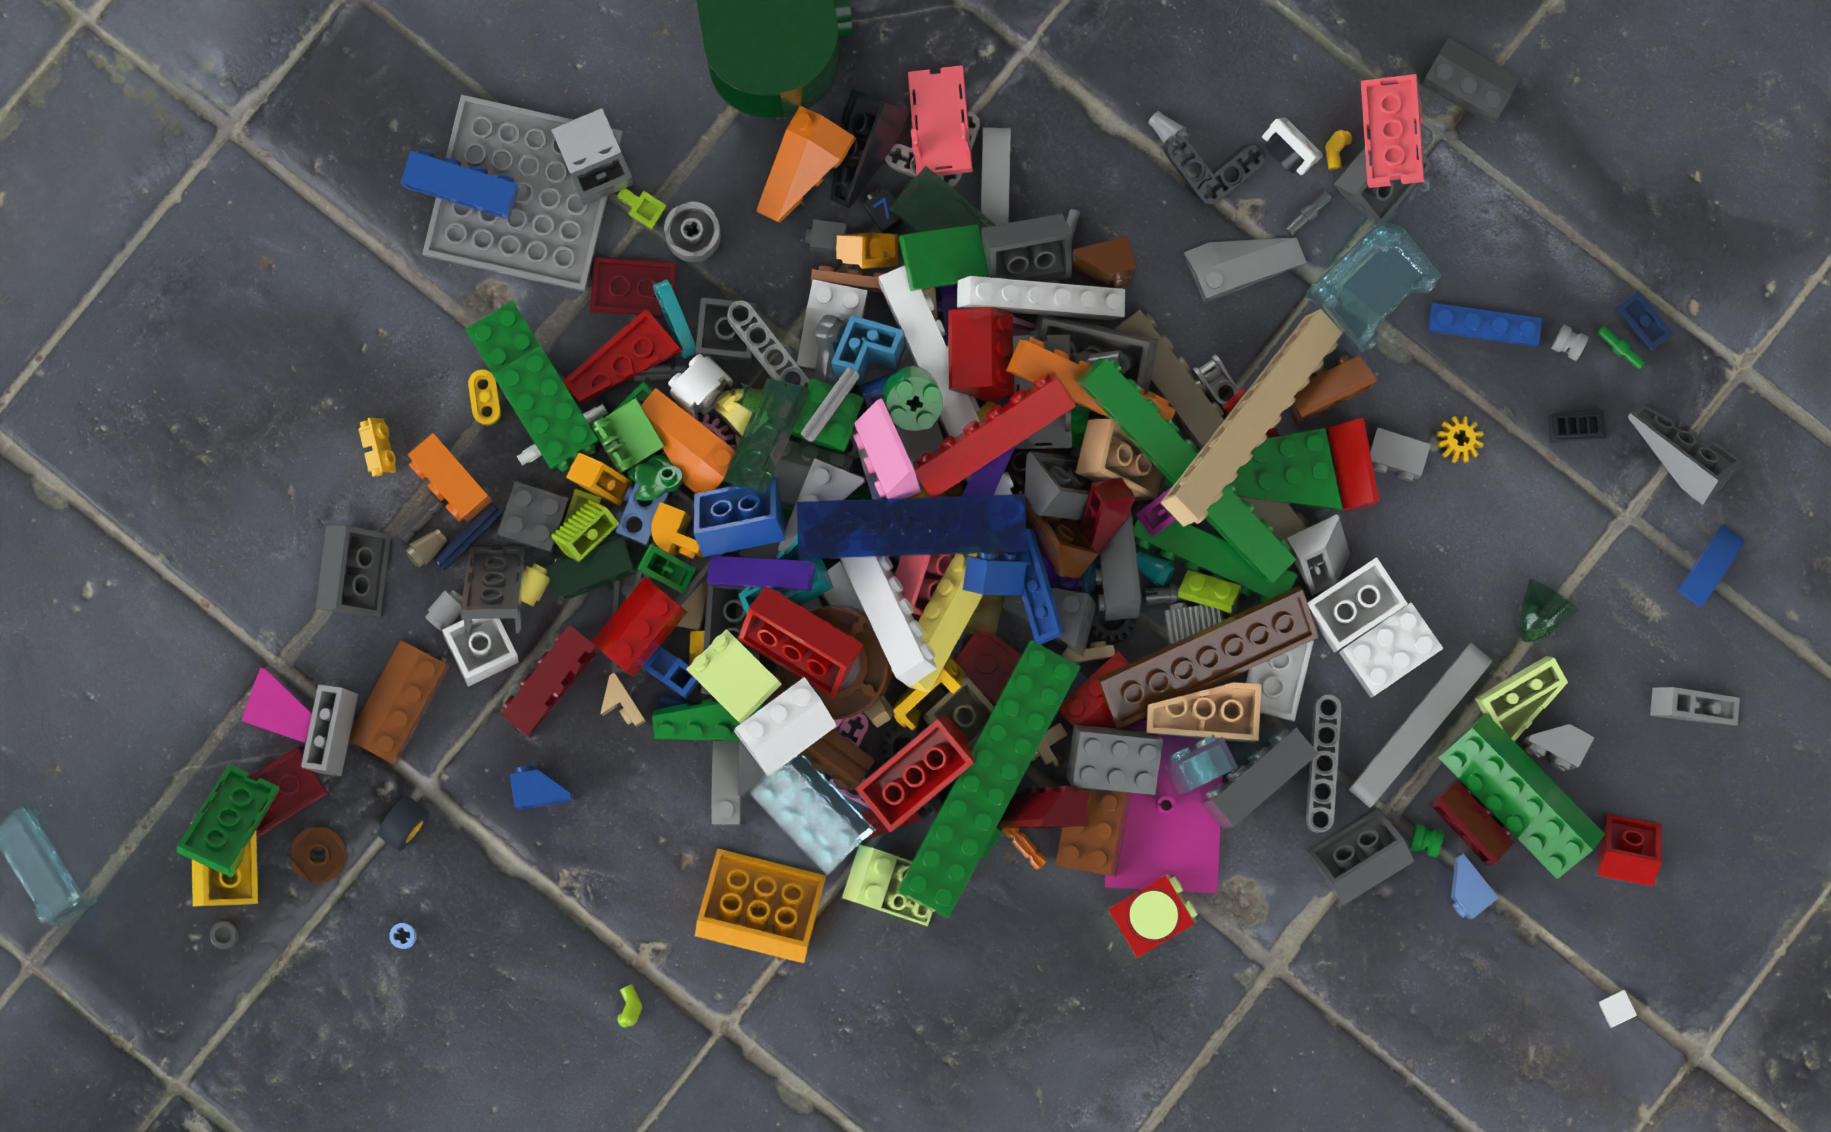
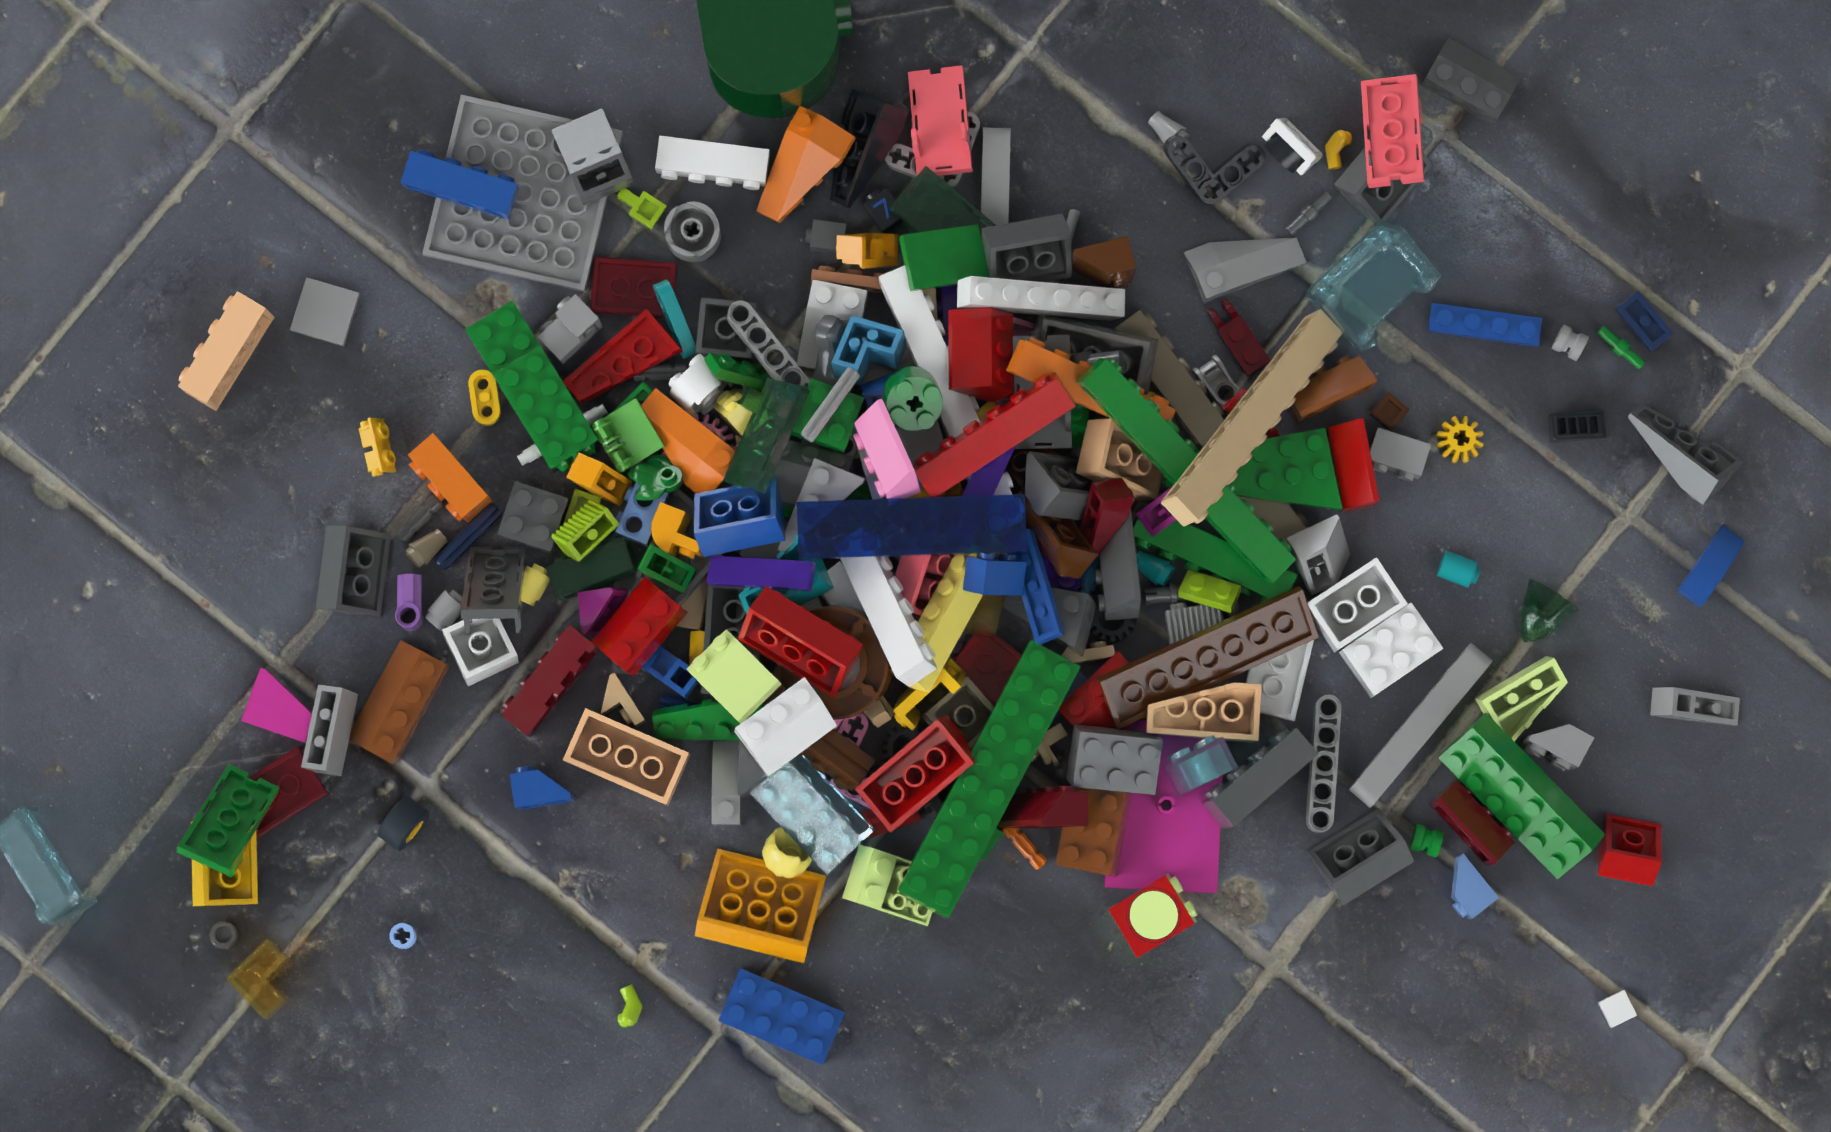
(225, 350): none -> light nougat brick
(254, 978): none -> clear yellow brick
(302, 855): reddish brown plate -> none
(325, 312): none -> light grey tile
(409, 599): none -> medium lavender piece
(570, 330): none -> light grey brick
(598, 607): none -> magenta slope
(626, 757): none -> light nougat brick
(712, 162): none -> white brick
(737, 371): none -> green hinge
(781, 1016): none -> blue brick
(784, 855): none -> light yellow hair
(1239, 339): none -> dark red hinge
(1389, 411): none -> reddish brown tile
(1458, 569): none -> teal brick

